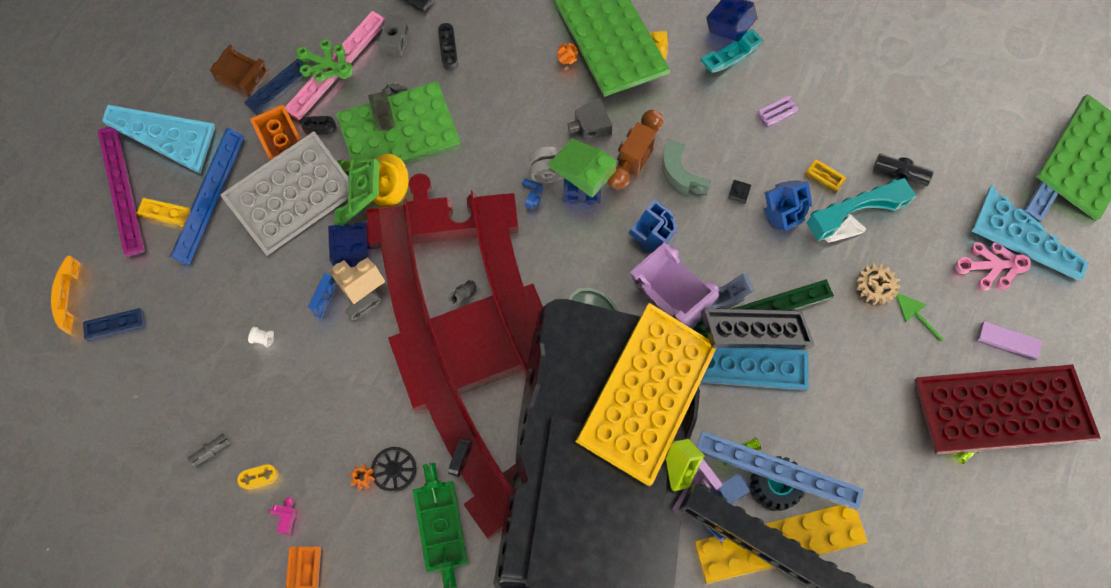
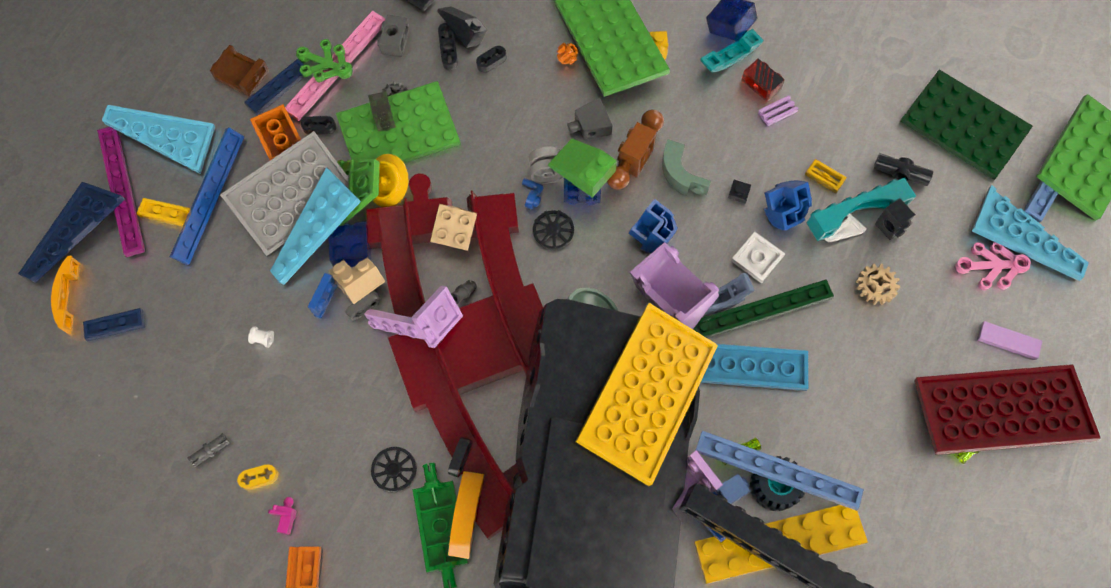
(77, 219): none -> dark blue wing
(320, 217): none -> medium azure wing
(367, 477): orange gear -> none
(429, 323): none -> lavender bracket
(453, 227): none -> tan plate
(465, 26): none -> black slope
(465, 515): none -> light orange slope
(491, 59): none -> black beam
(553, 229): none -> black wheel
(683, 463): lime slope -> none
(756, 329): black plate -> none
(758, 257): none -> white plate
(762, 79): none -> clear red brick
(895, 219): none -> black brick
(912, 307): bright green piece -> none
(966, 124): none -> dark green plate

